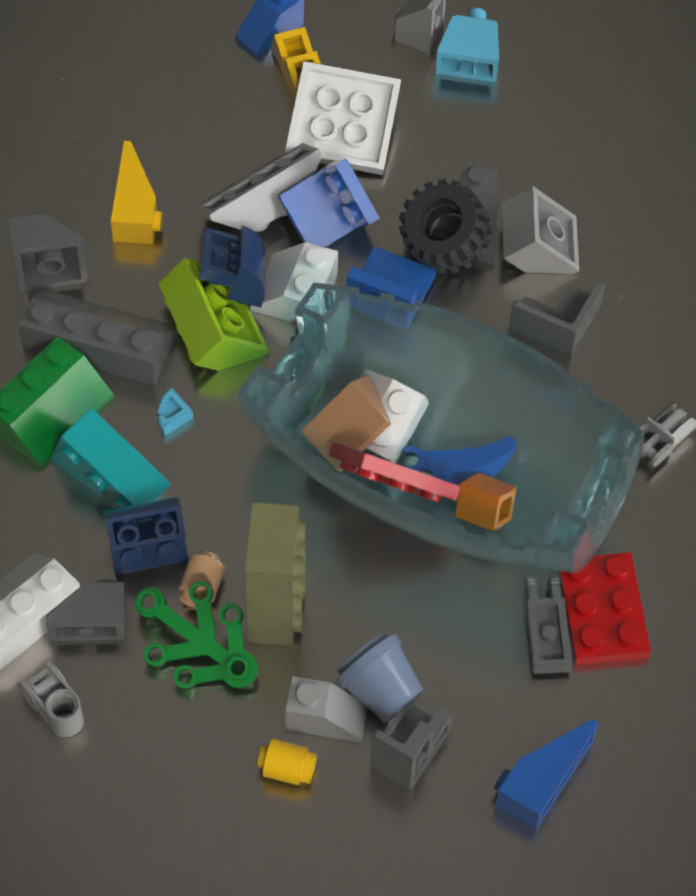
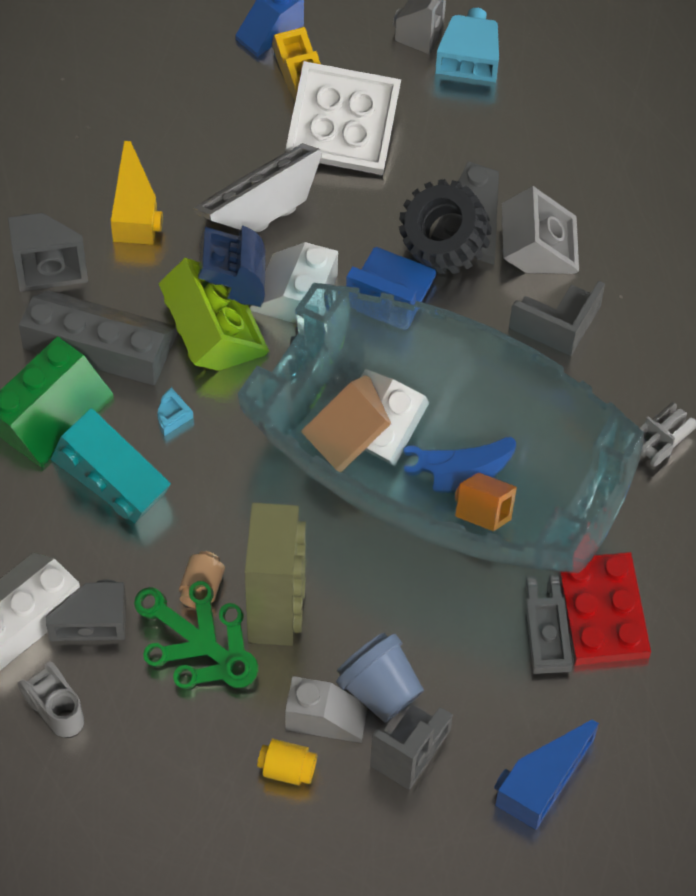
(146, 535): dark blue brick -> none
(328, 204): bracket -> none
(393, 474): plate -> none

